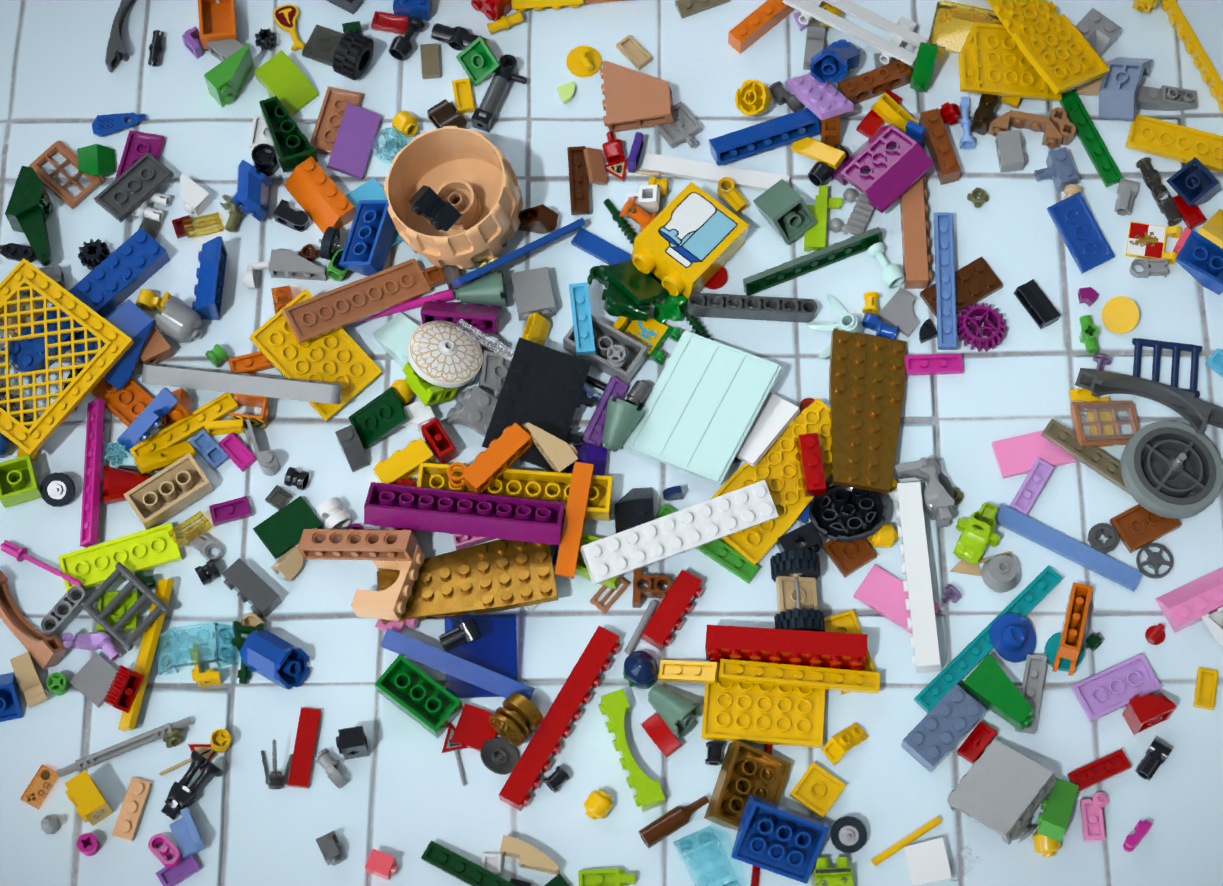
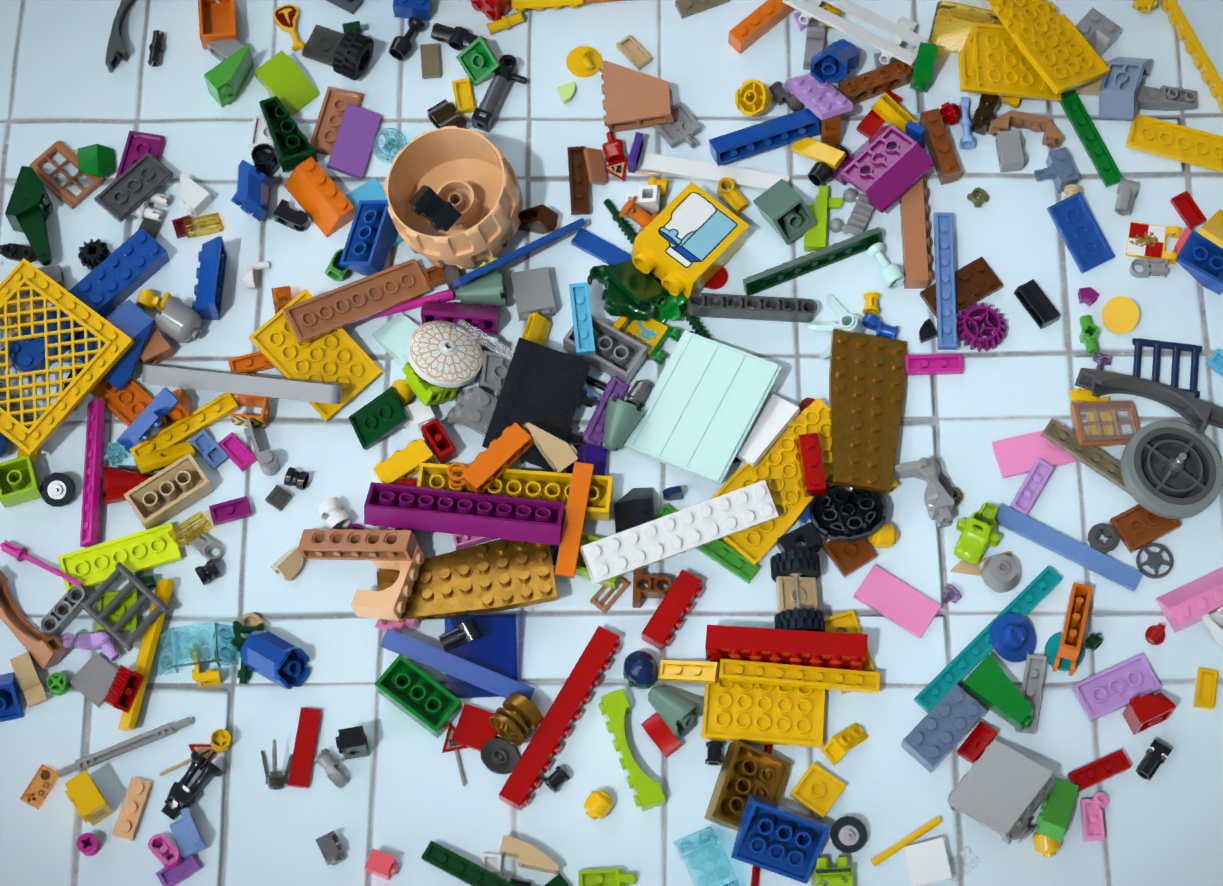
(50, 824): light grey rock -> none
(118, 122): blue piece -> none
(173, 737): olive plate -> none
(191, 41): medium lavender bracket -> none
(217, 355): bright green wheel -> none
(224, 427): yellow tile -> none
(235, 214): olive piece -> none
(251, 588): dark grey brick -> none
(265, 39): black gear -> none
(285, 527): dark green tile -> none
(292, 266): light grey slope -> none
(309, 248): reddish brown plate -> none
(329, 243): black wheel -> none
(352, 448): dark grey slope -> none
(390, 23): red tile -> none
(405, 123): yellow head -> none
(618, 352): light grey wheel -> none
(642, 624): light grey bar -> none
(670, 822): reddish brown piece -> none
(900, 312): light grey tile -> none
(918, 577): white brick -> none
(1067, 129): medium nougat axle -> none
(1133, 840): dark pink plate -> none
(1153, 181): clear smoke piece -> none
(1194, 183): dark blue slope -> none

